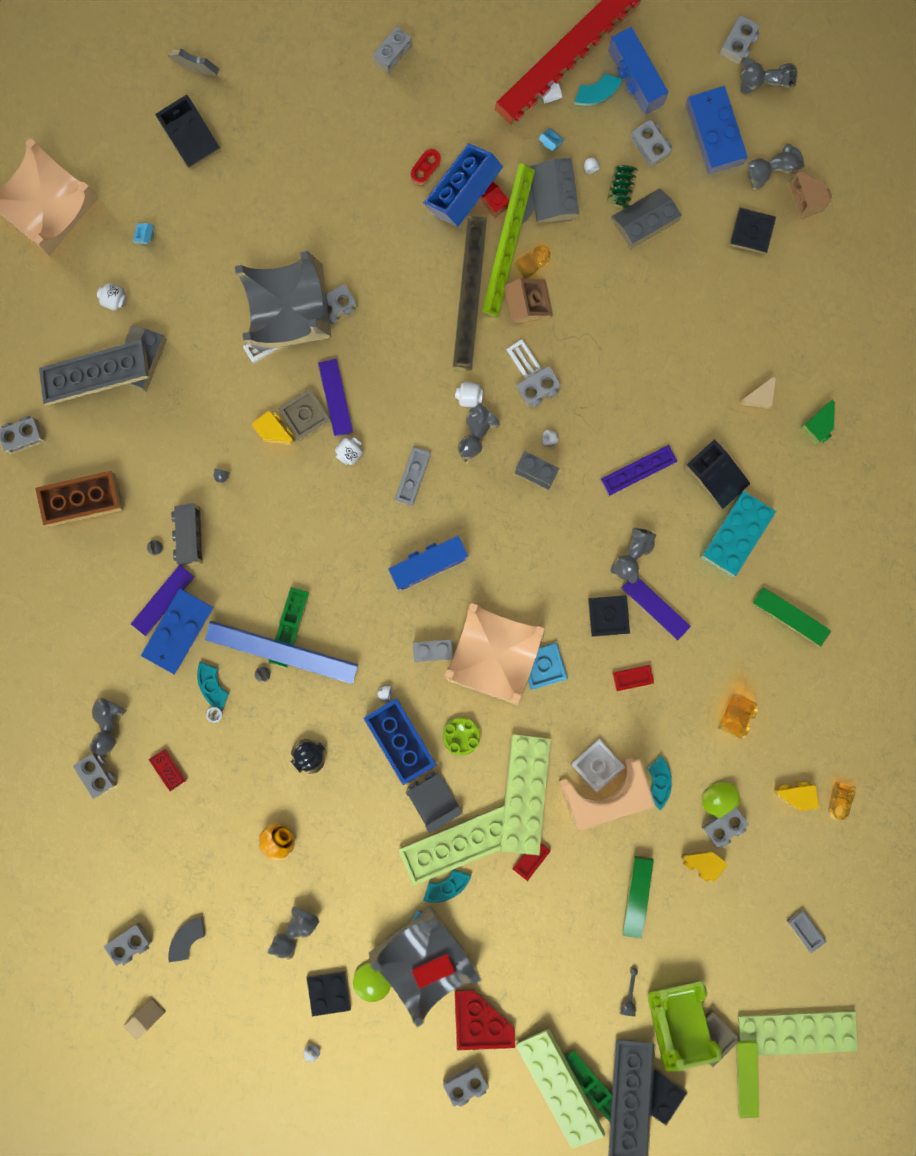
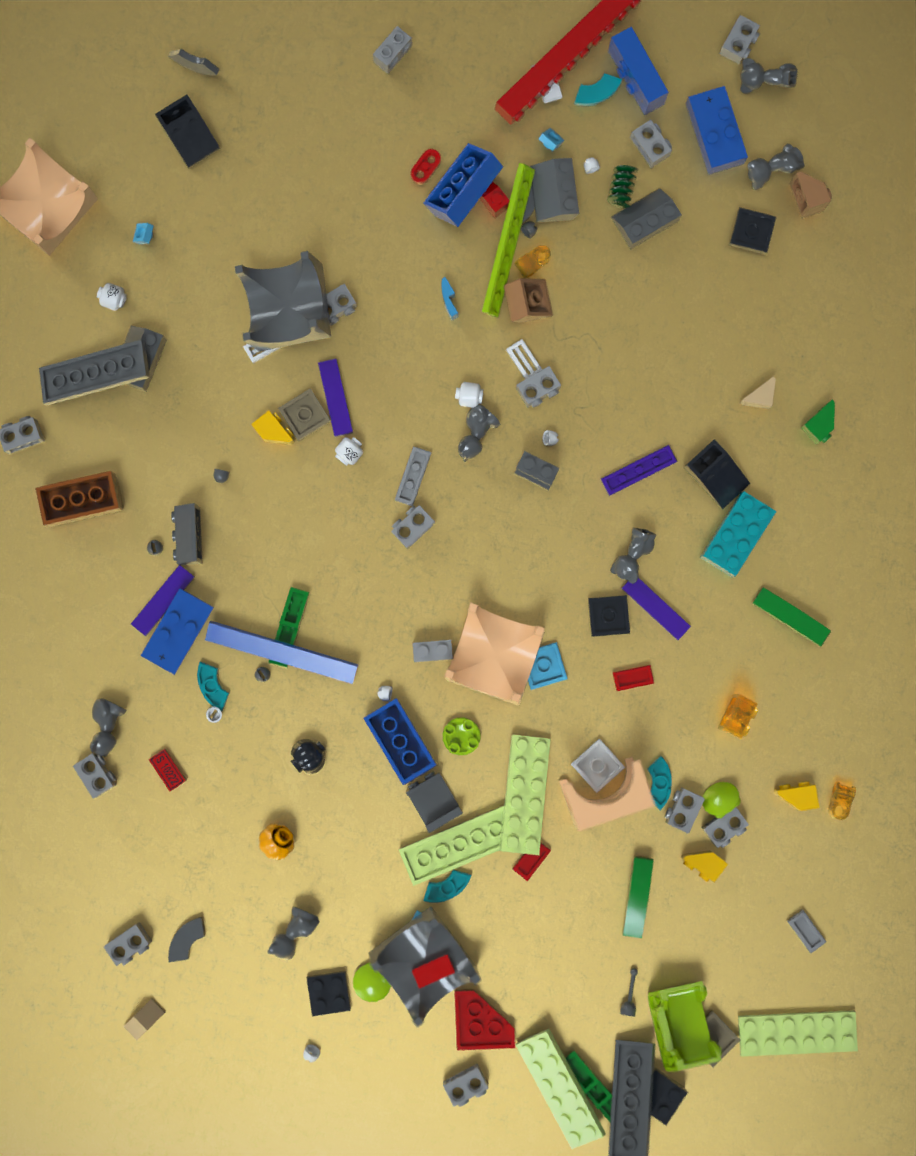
(417, 530): none -> light grey brick
(428, 563): blue brick -> none
(448, 294): none -> dark azure slope
(469, 294): clear smoke brick -> none
(529, 229): none -> dark grey hinge
(690, 812): none -> light grey brick
(747, 1079): lime tile -> none

